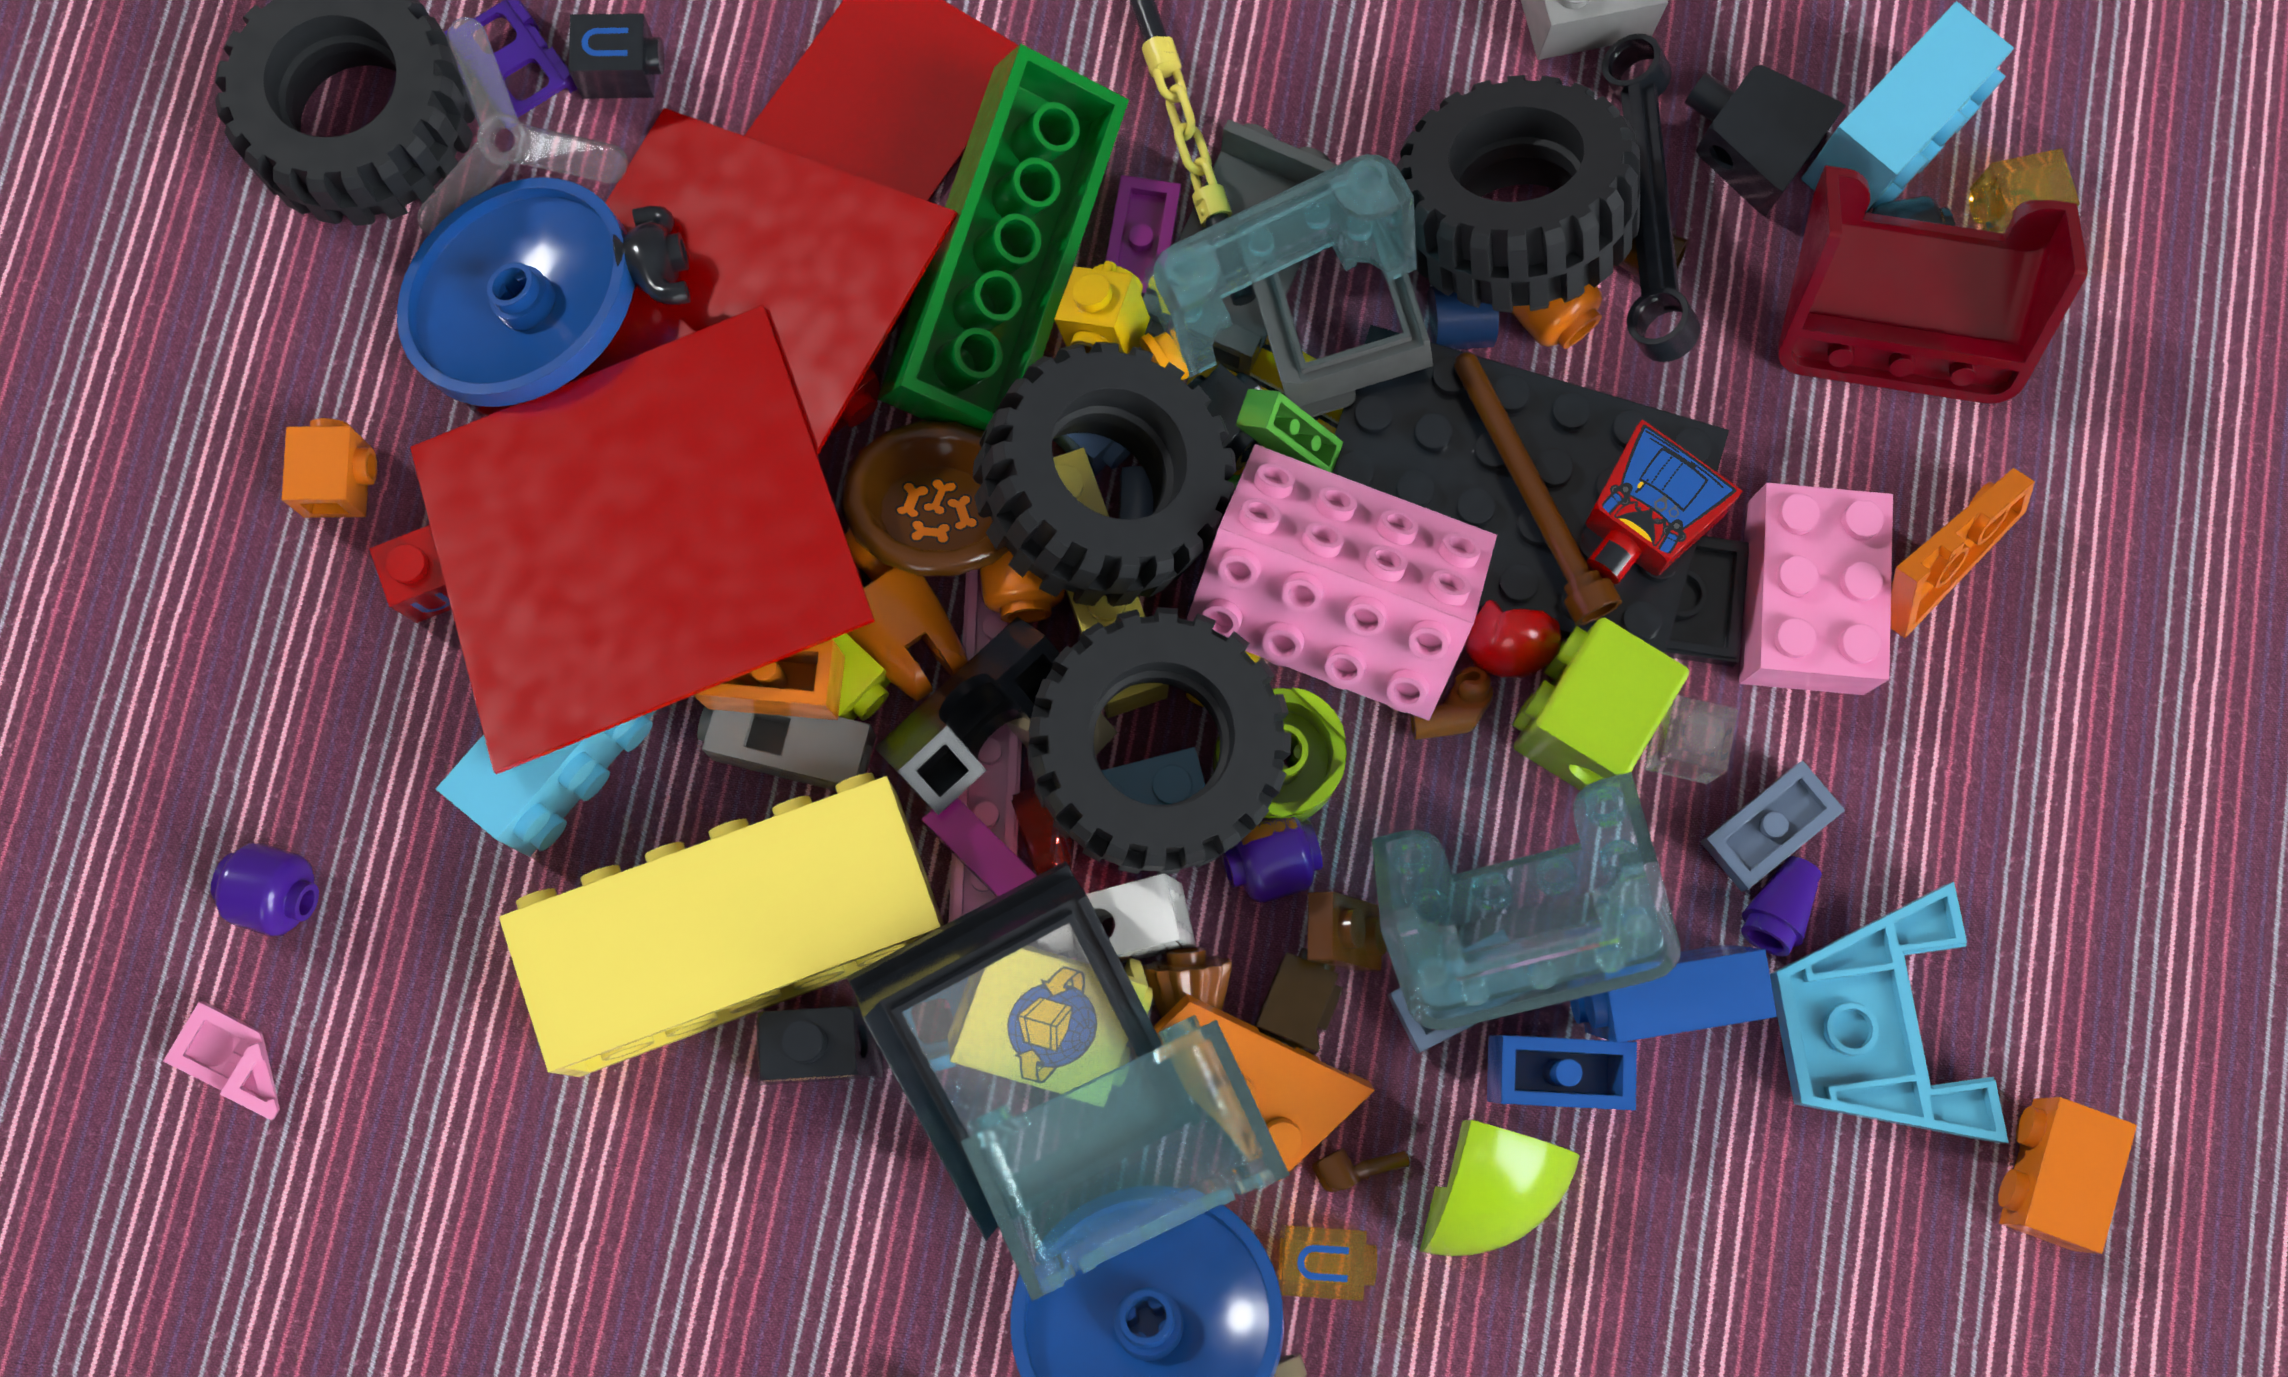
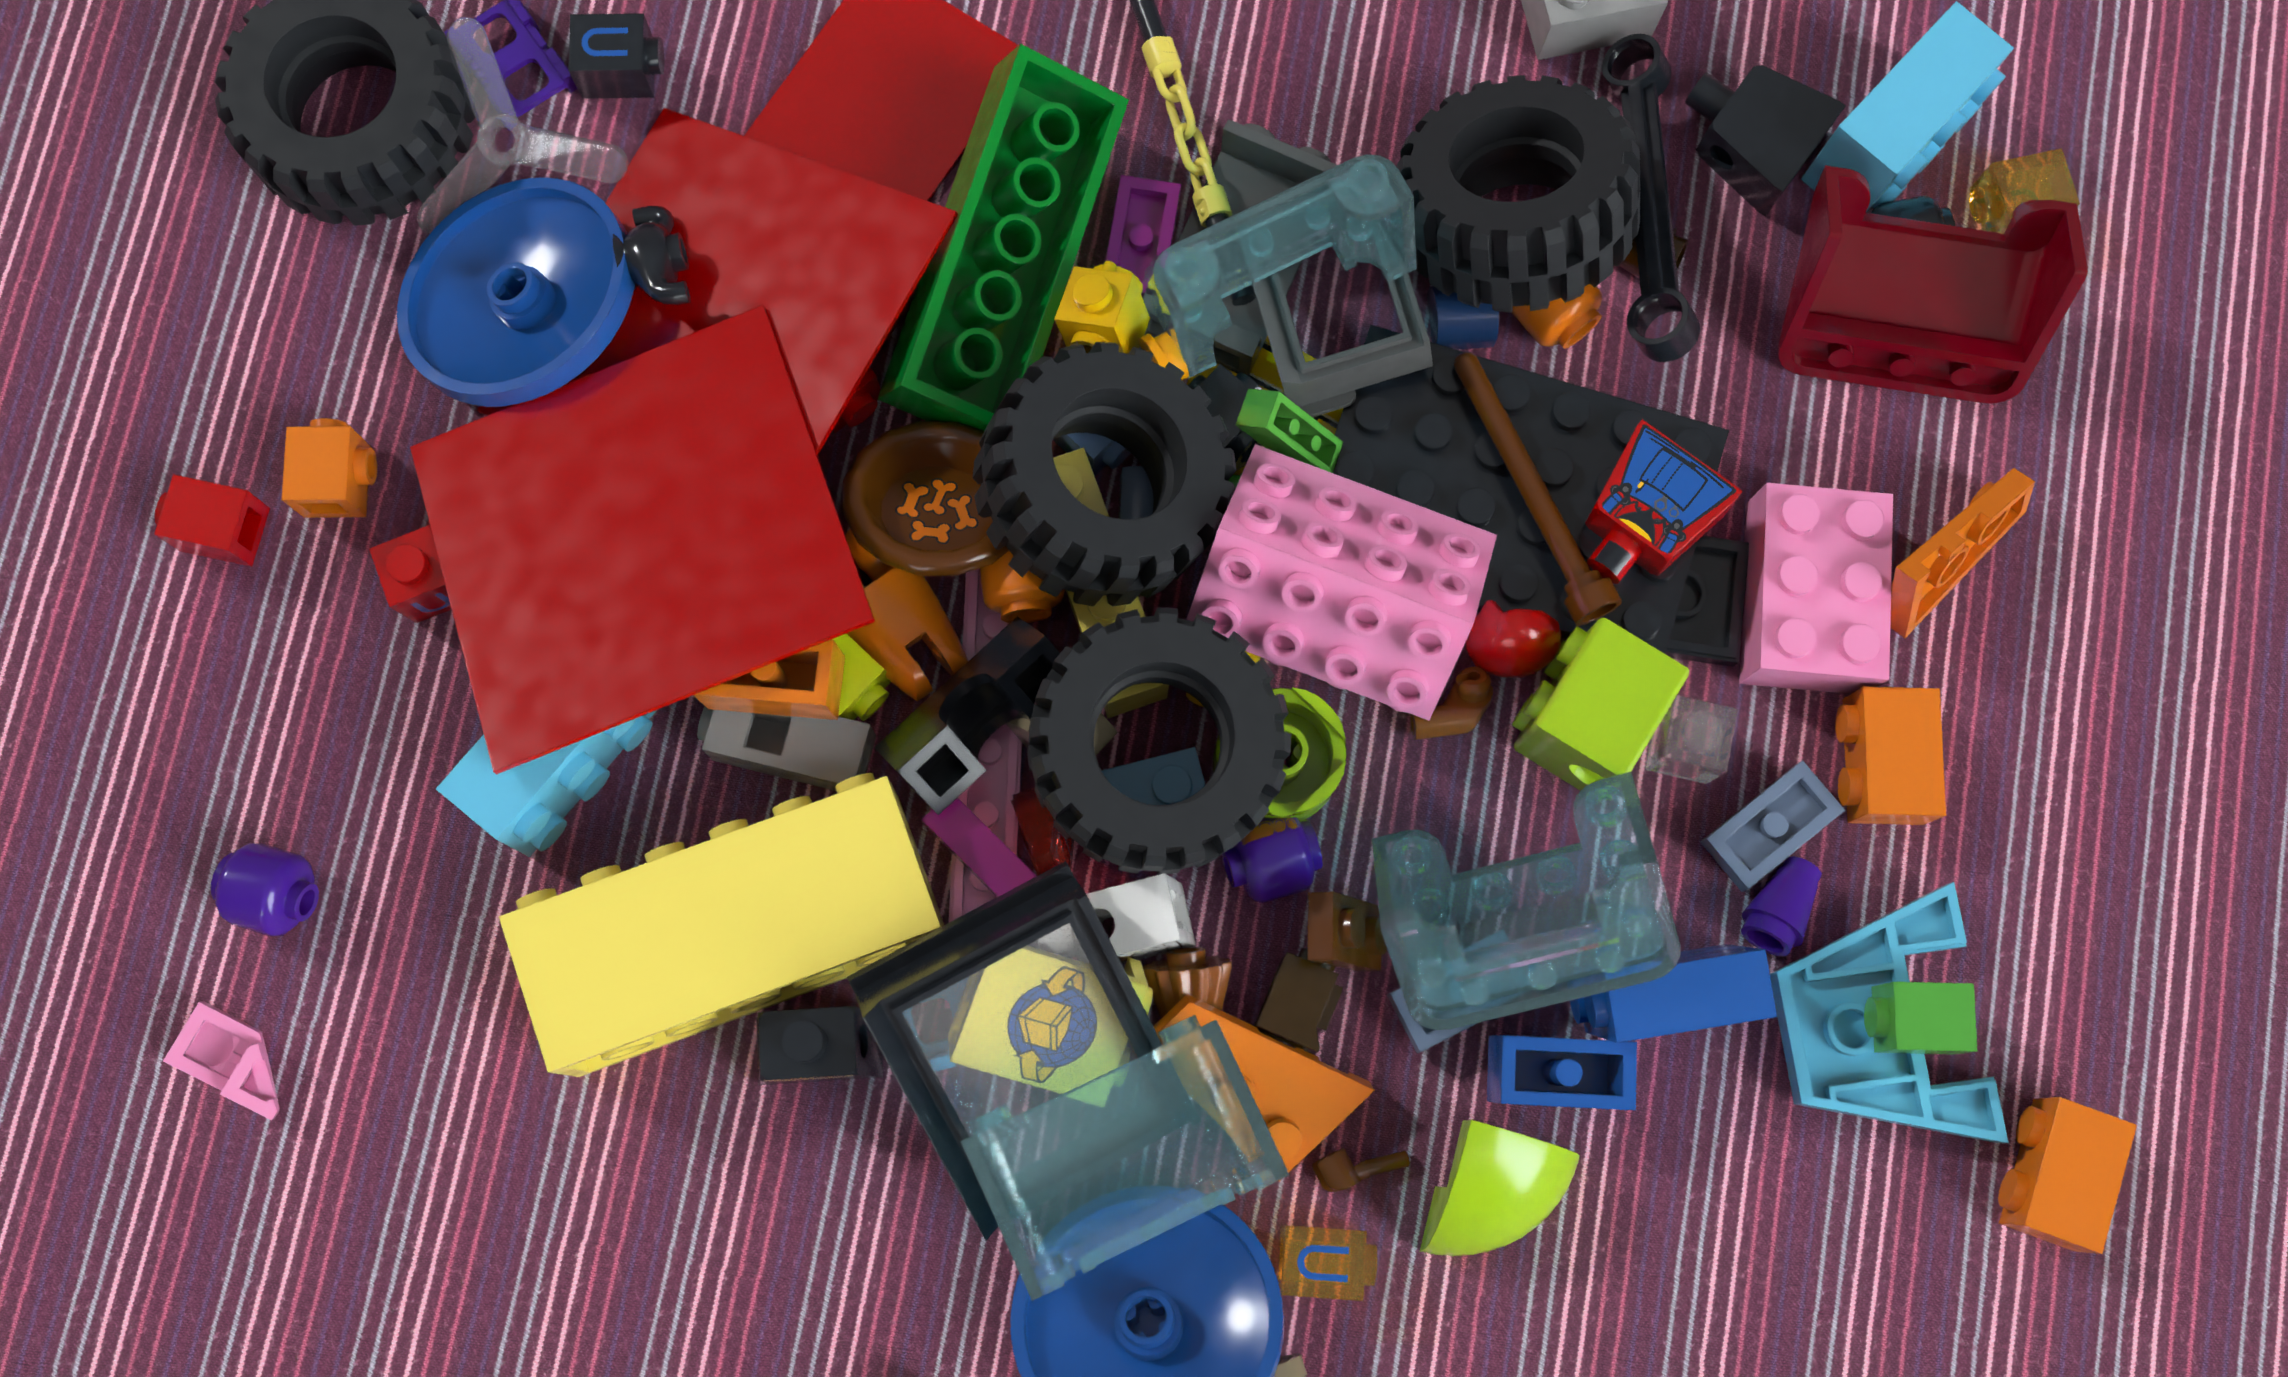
(211, 520): none -> red brick
(1892, 756): none -> orange brick
(1922, 1018): none -> bright green brick

